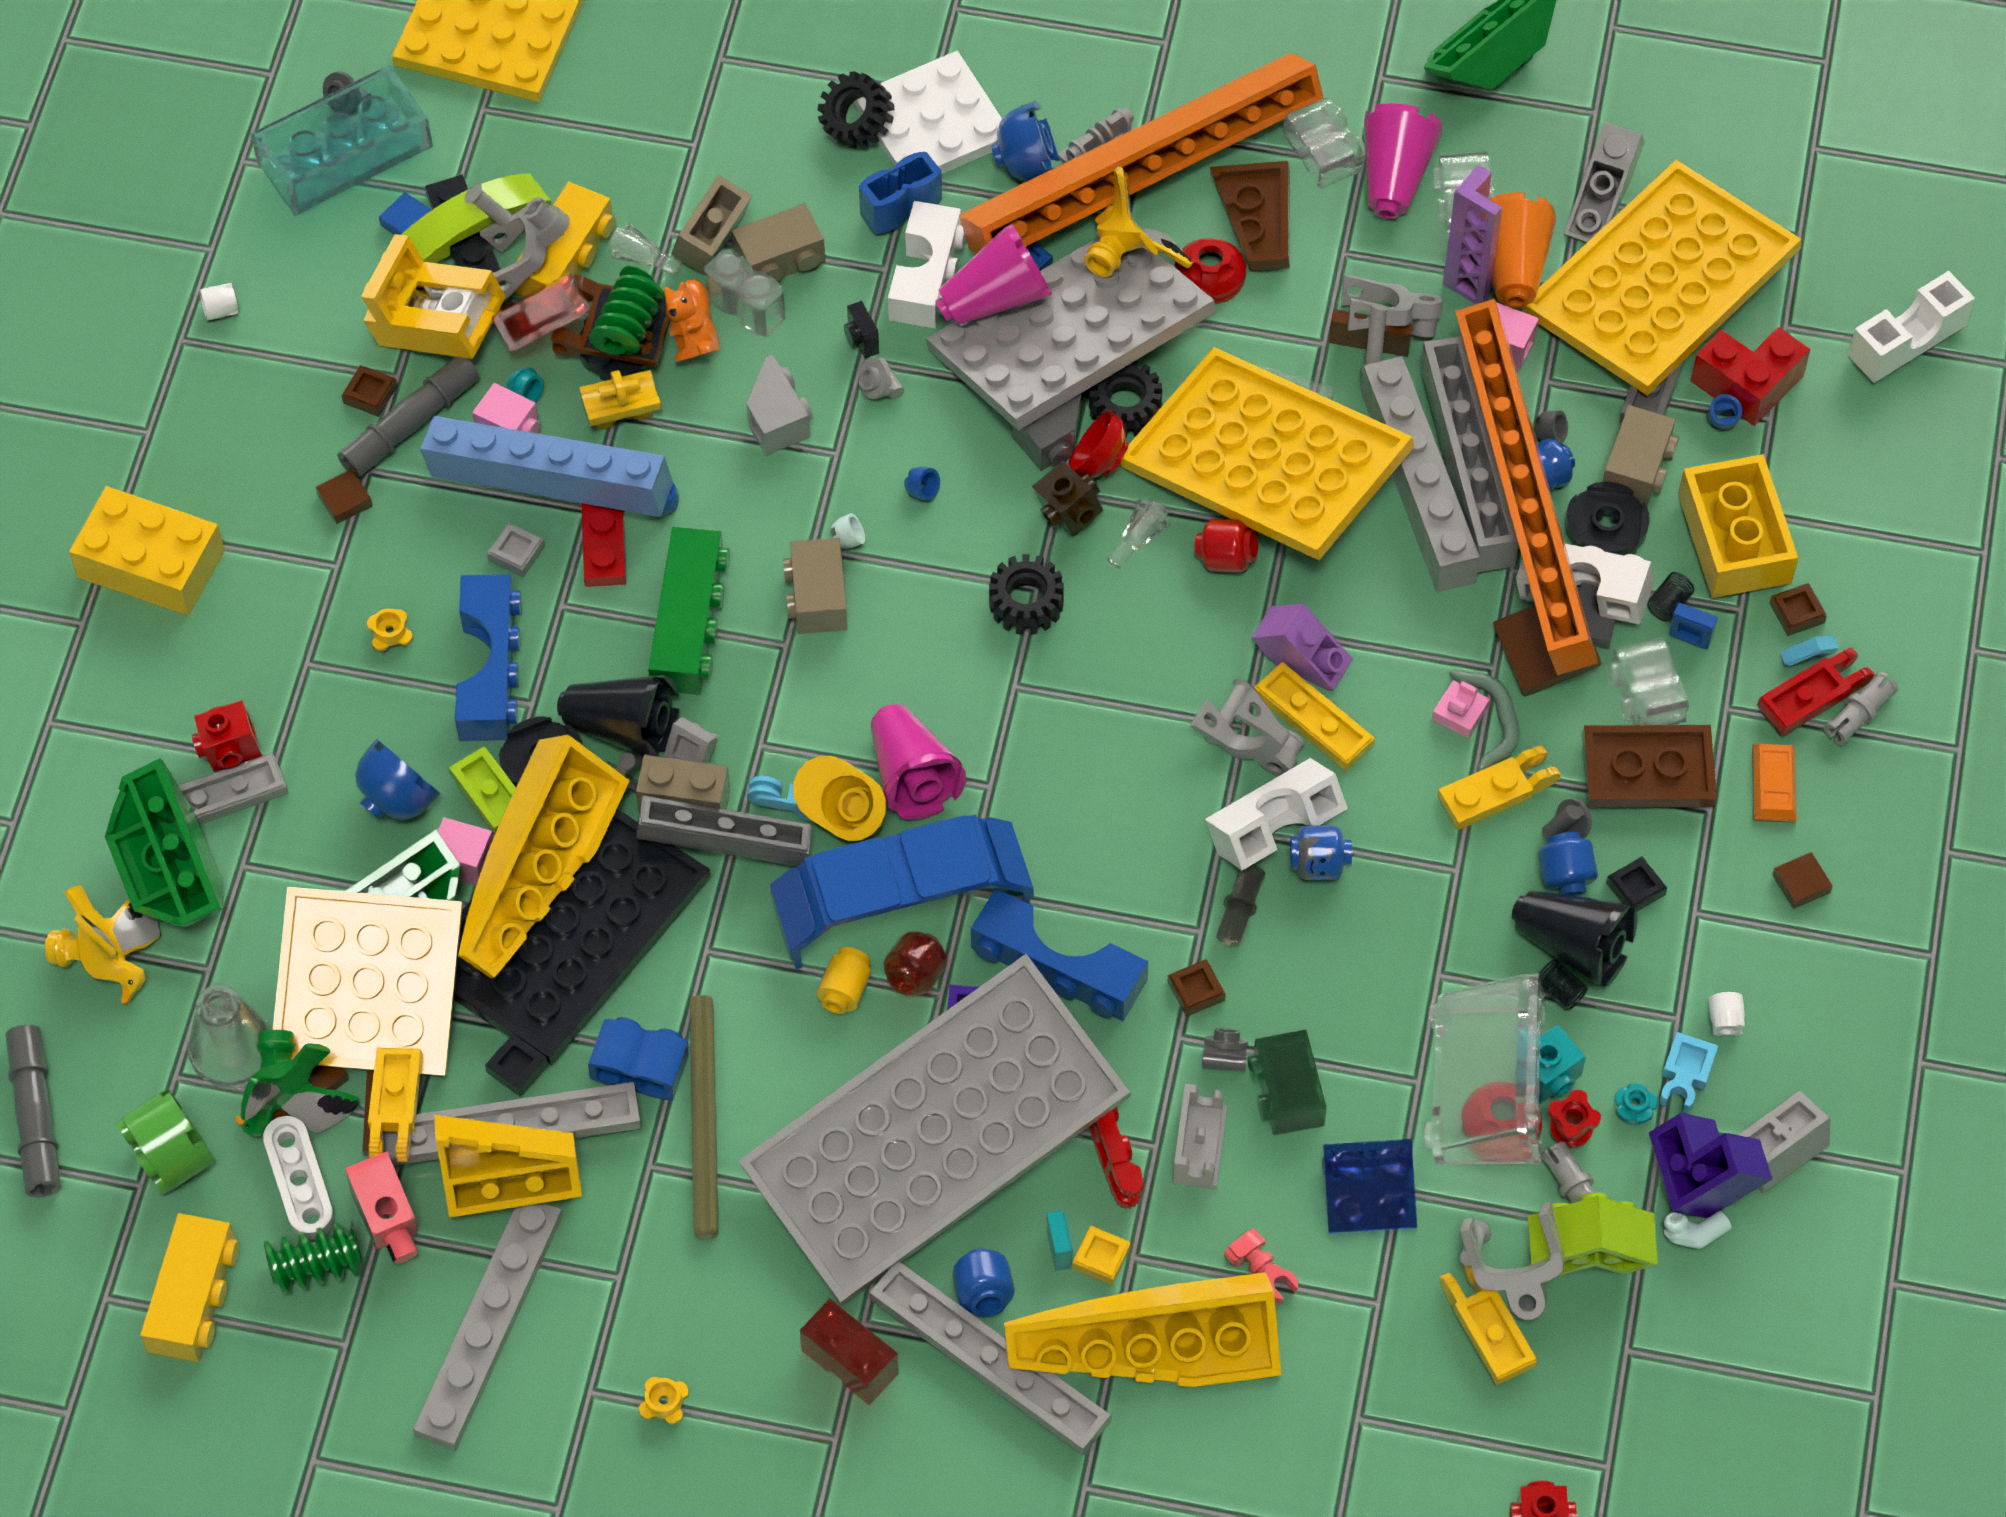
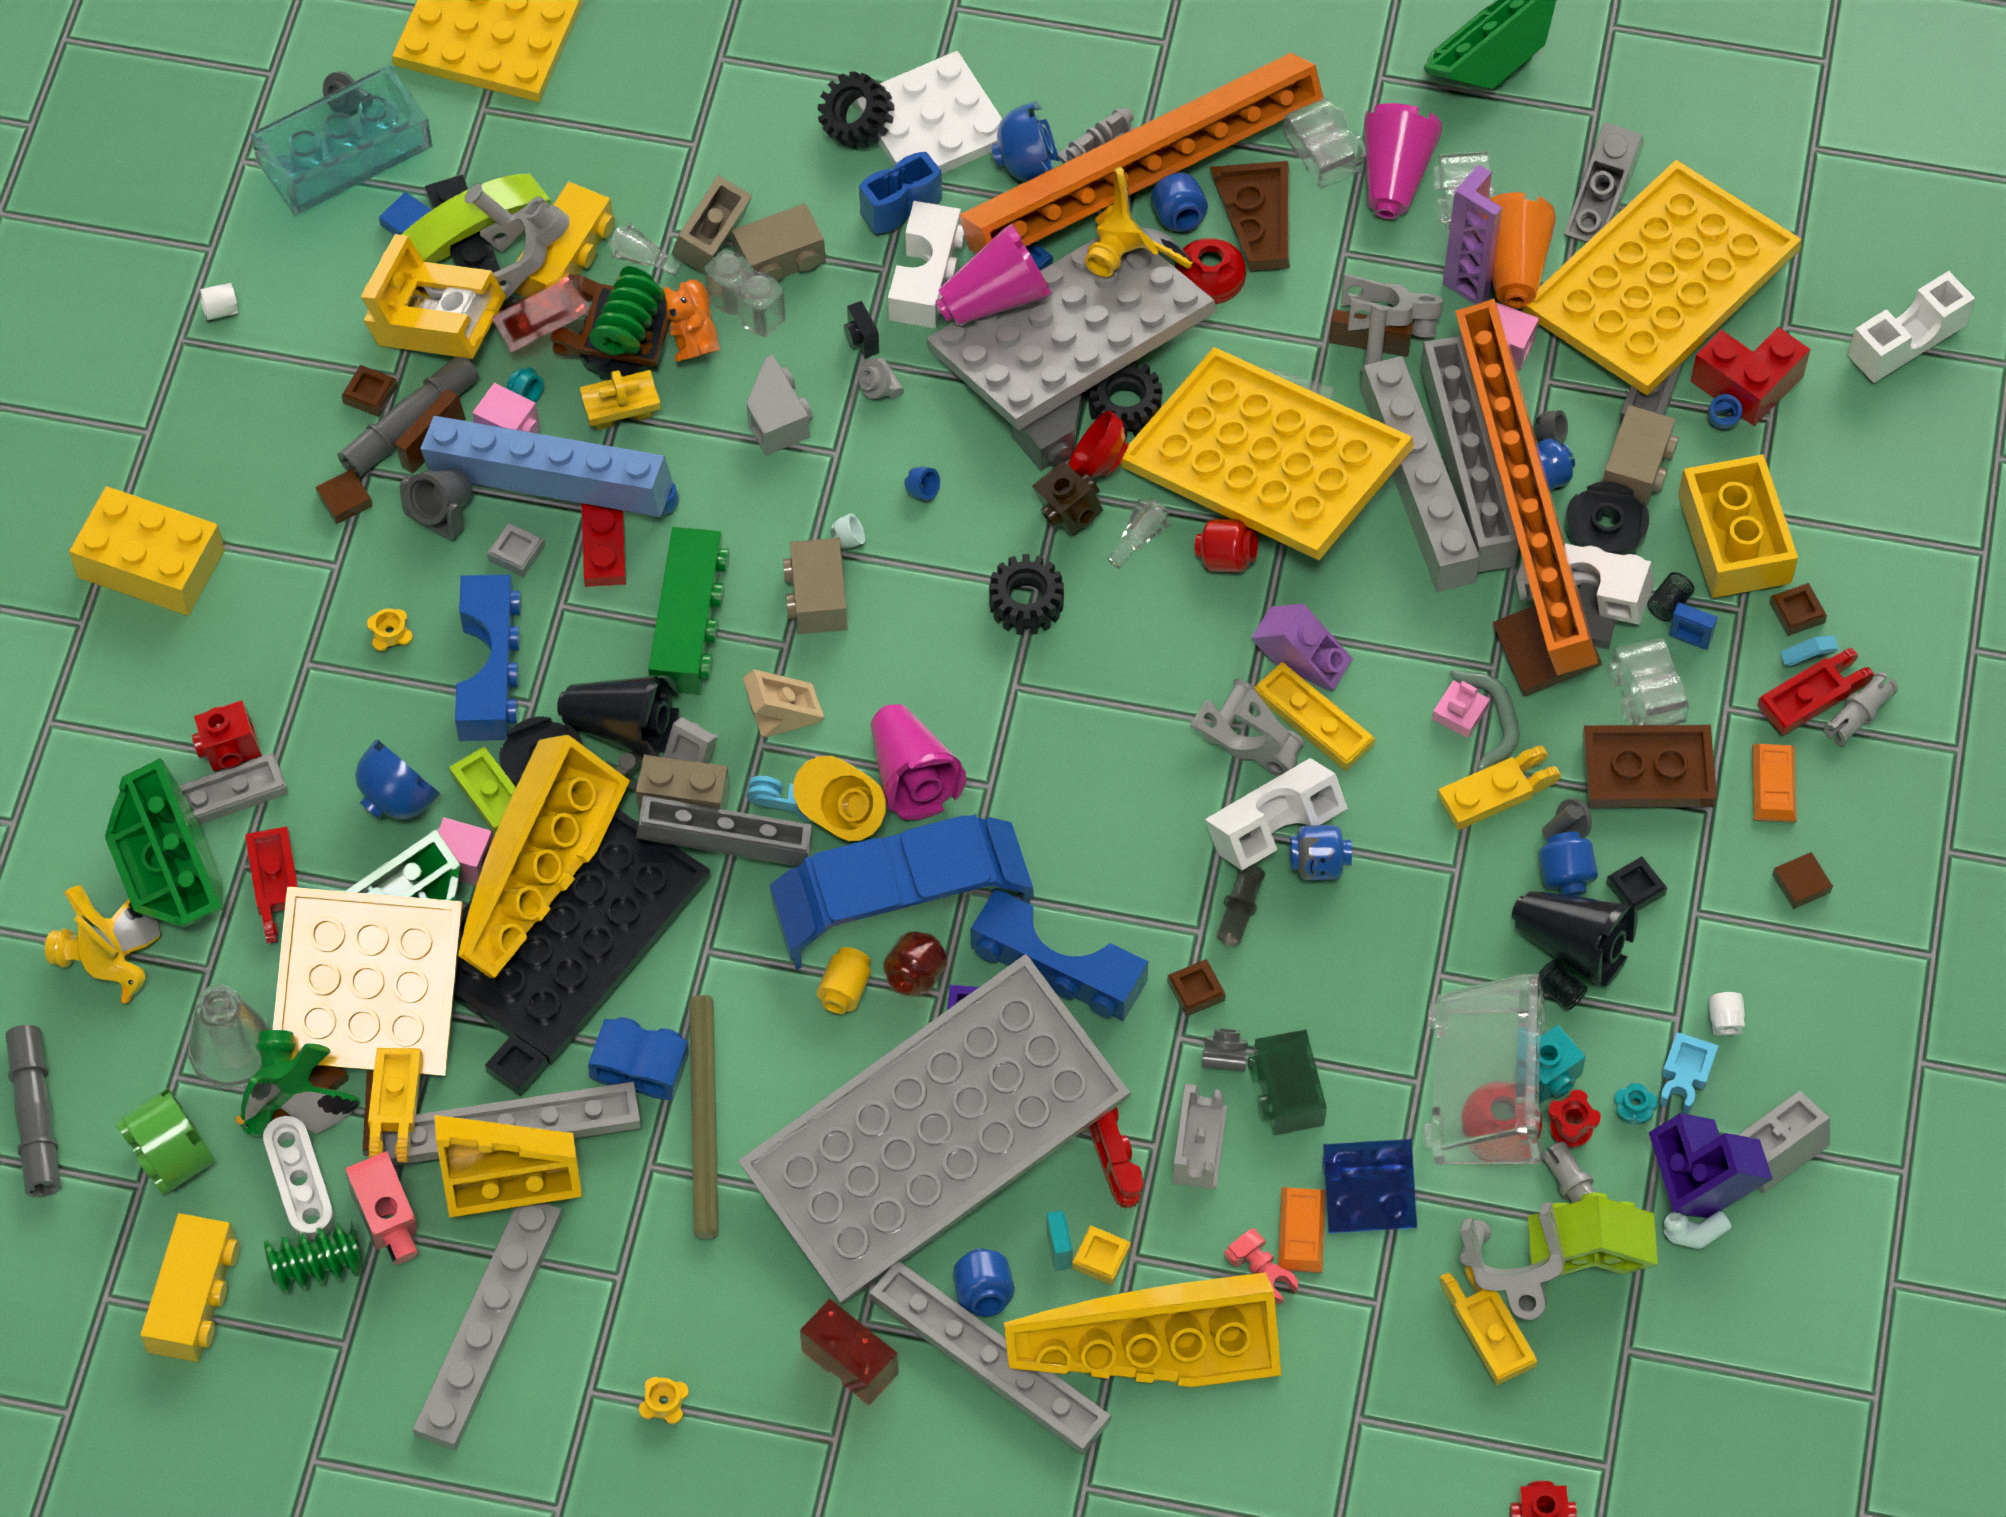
(271, 873): none -> red hinge
(409, 444): none -> reddish brown tile
(437, 496): none -> dark grey piece
(781, 702): none -> tan slope
(1179, 202): none -> blue head
(1302, 1229): none -> orange tile

